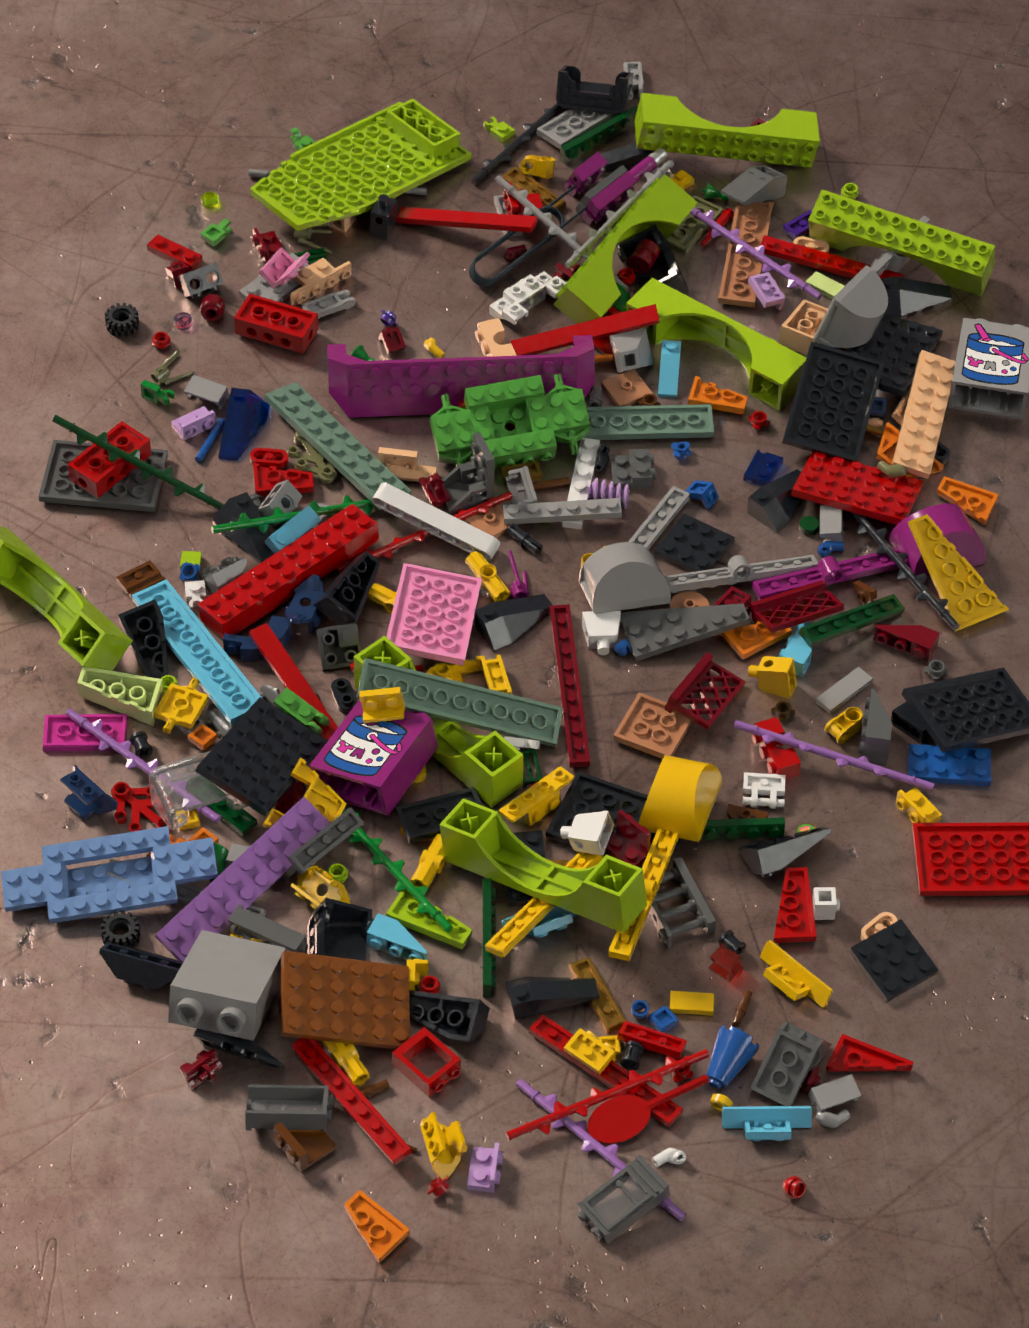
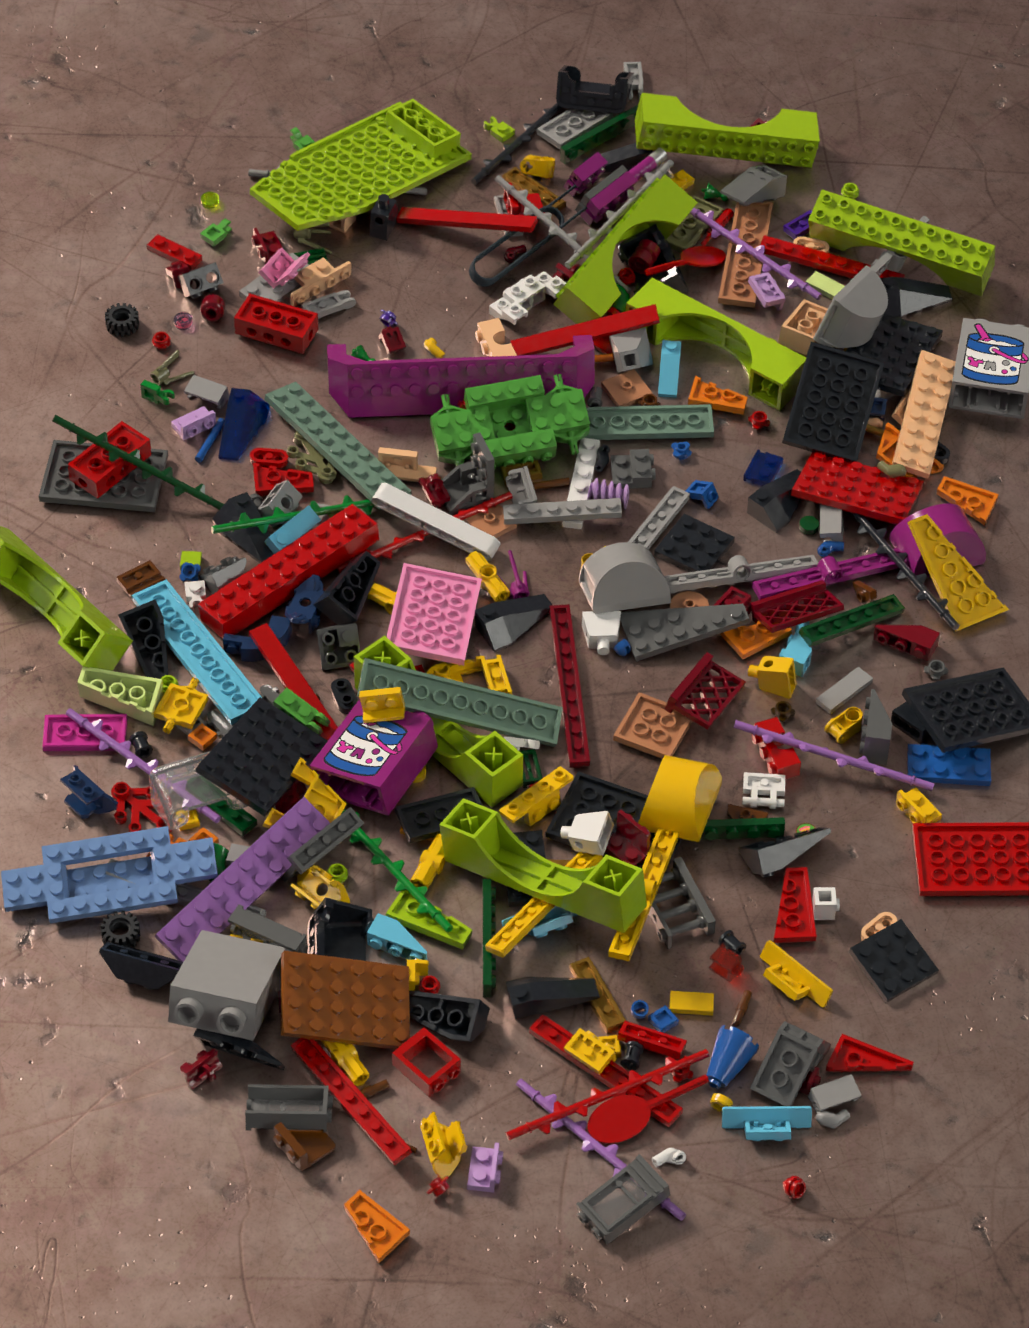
(524, 539): black pin -> none
(695, 256): none -> red piece

